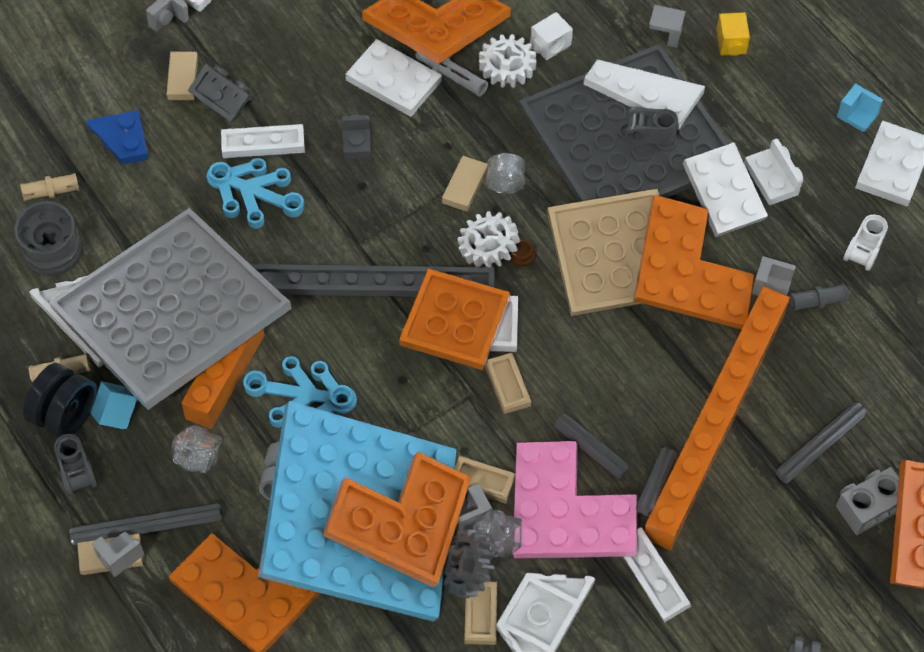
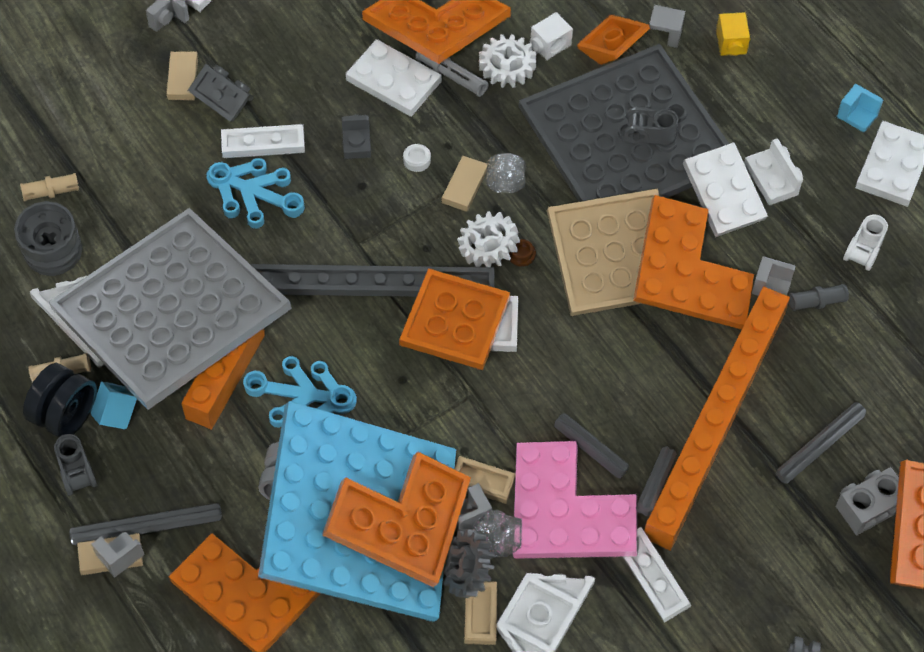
(121, 135): blue wing -> none
(196, 449): clear brick -> none
(416, 157): none -> white tile
(507, 383): tan tile -> none
(612, 38): none -> orange slope
(644, 88): white wing -> none

